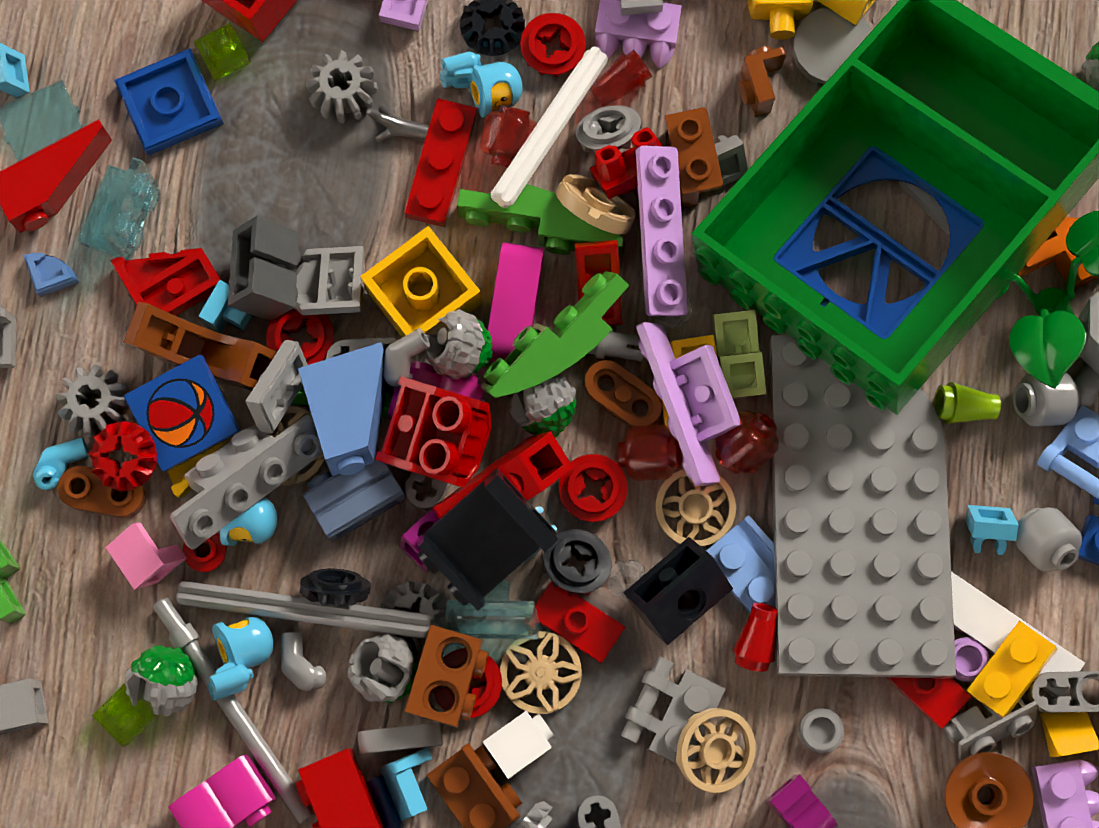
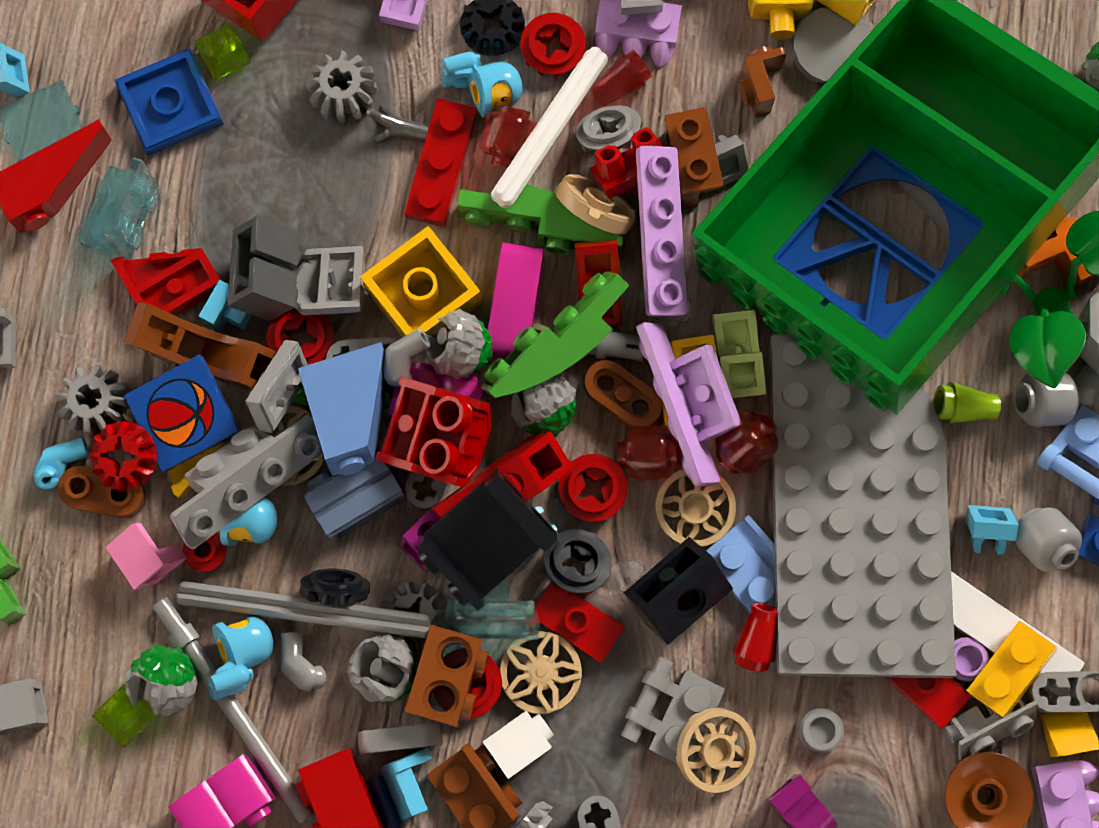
(49, 273): medium blue tile -> none

